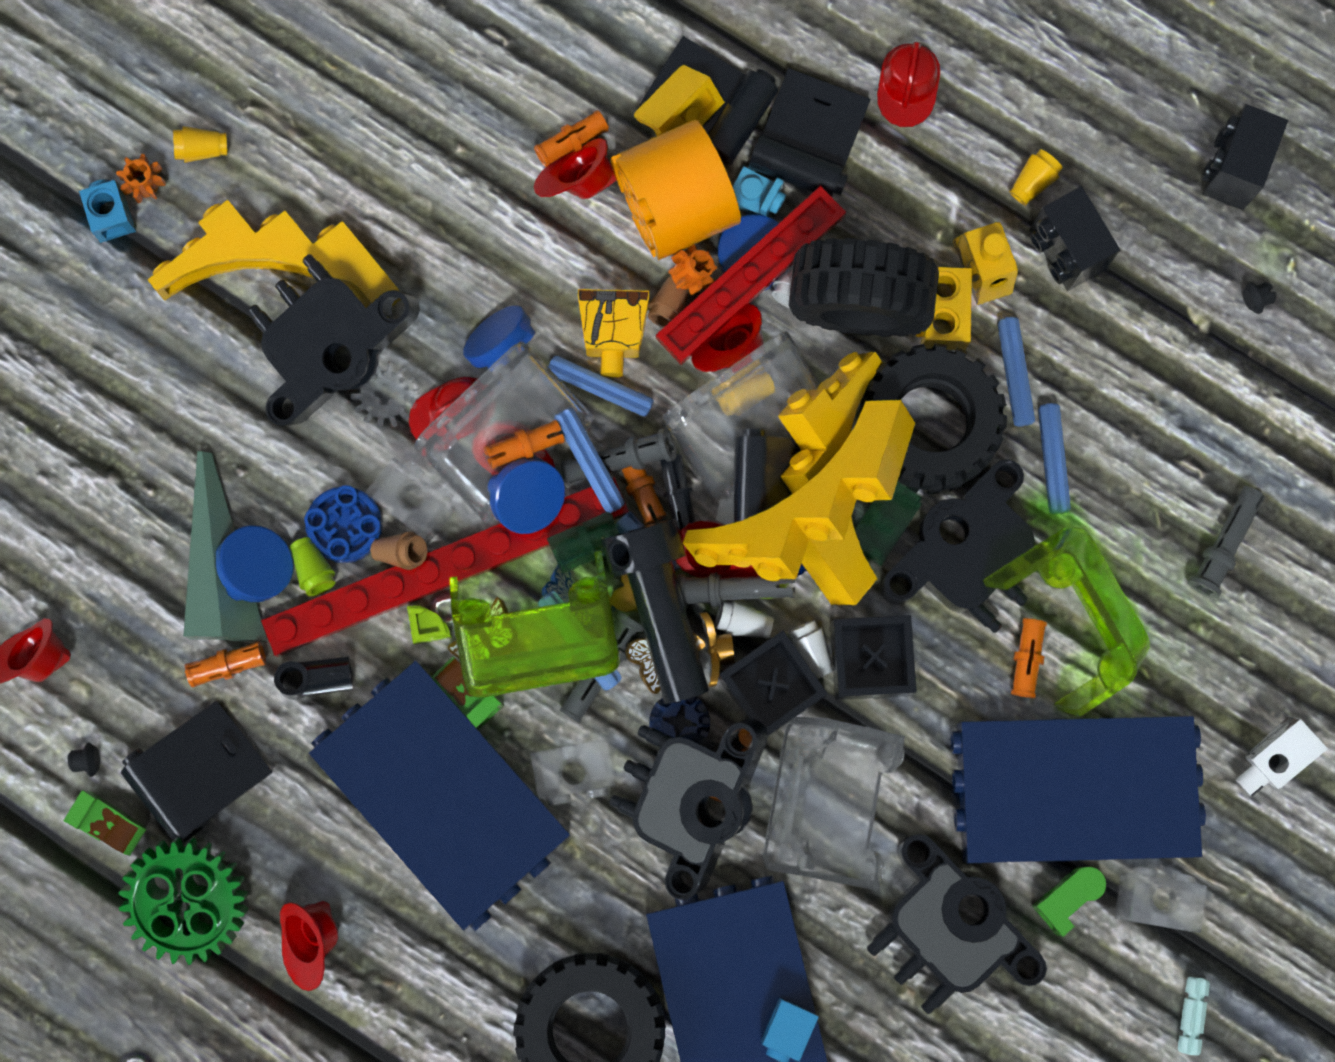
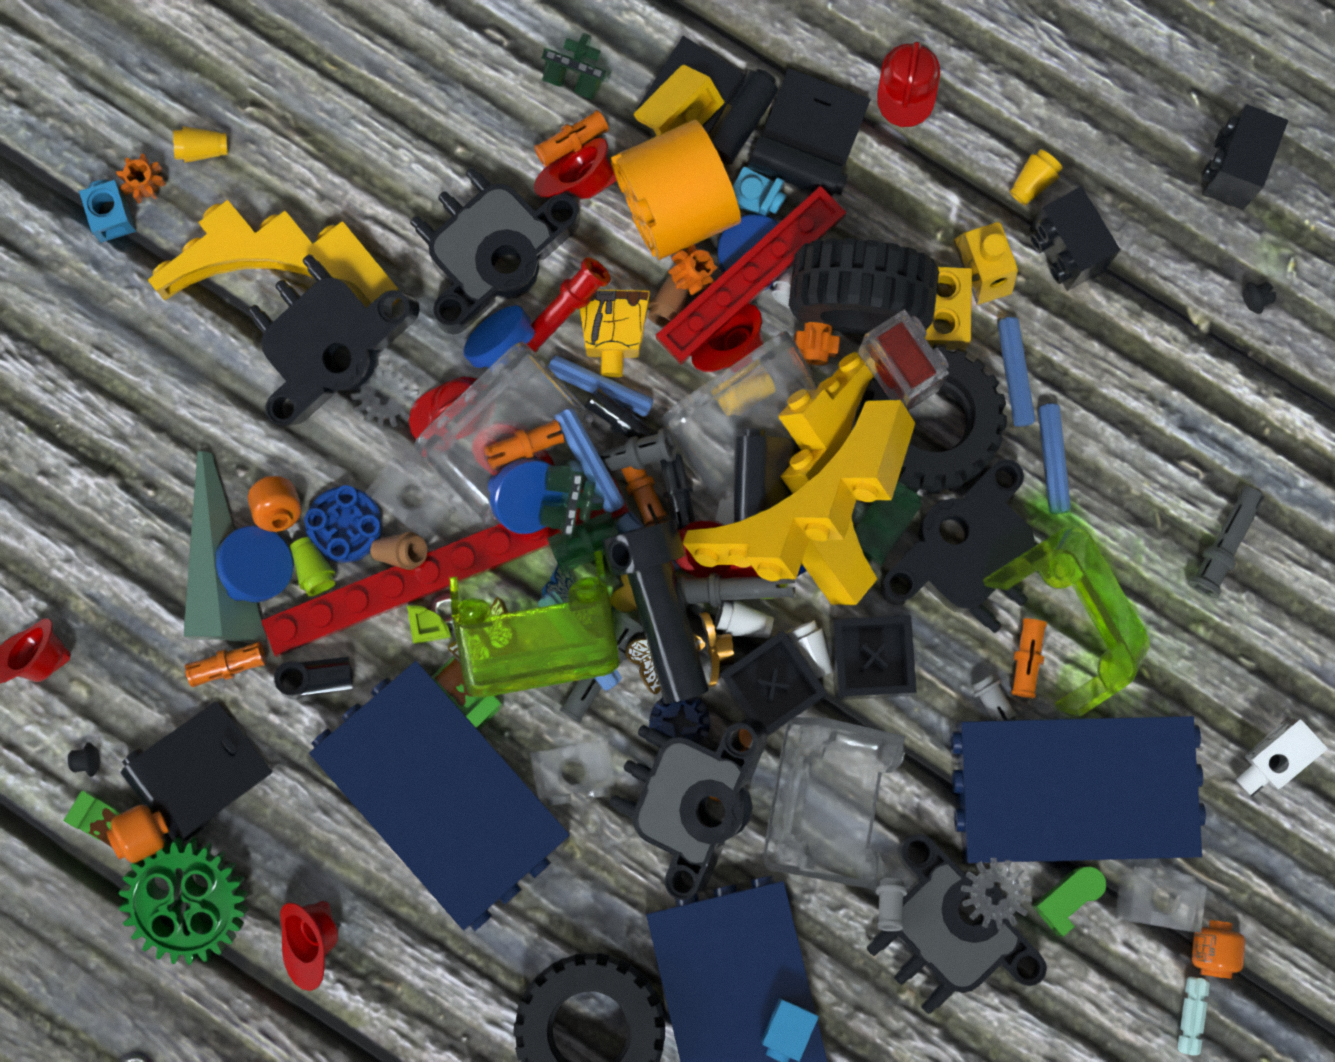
(137, 833): none -> orange head
(274, 503): none -> orange head
(482, 232): none -> black piece
(559, 64): none -> clear green hips
(563, 514): none -> clear green hips
(573, 295): none -> red pin
(617, 416): none -> black pin
(817, 343): none -> orange gear
(890, 904): none -> light grey pin
(904, 360): none -> piece
(983, 903): none -> clear gear
(992, 697): none -> light grey pin
(1218, 950): none -> orange head

